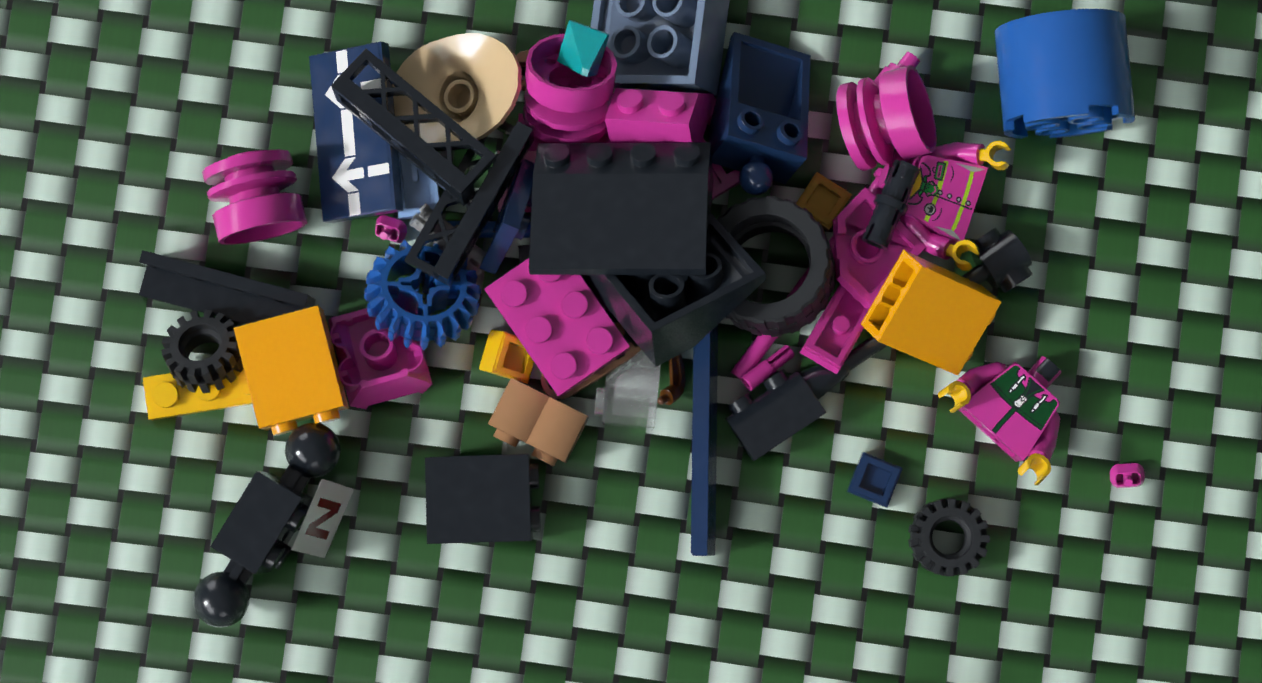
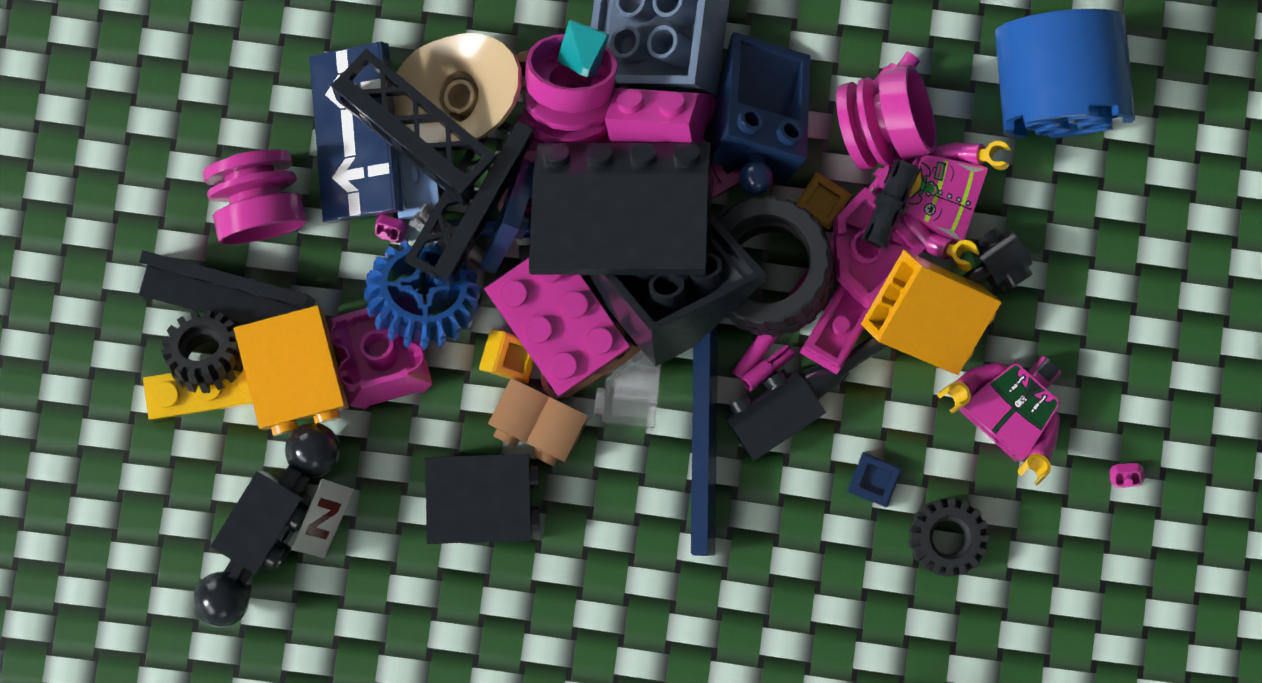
(677, 382): reddish brown piece -> none

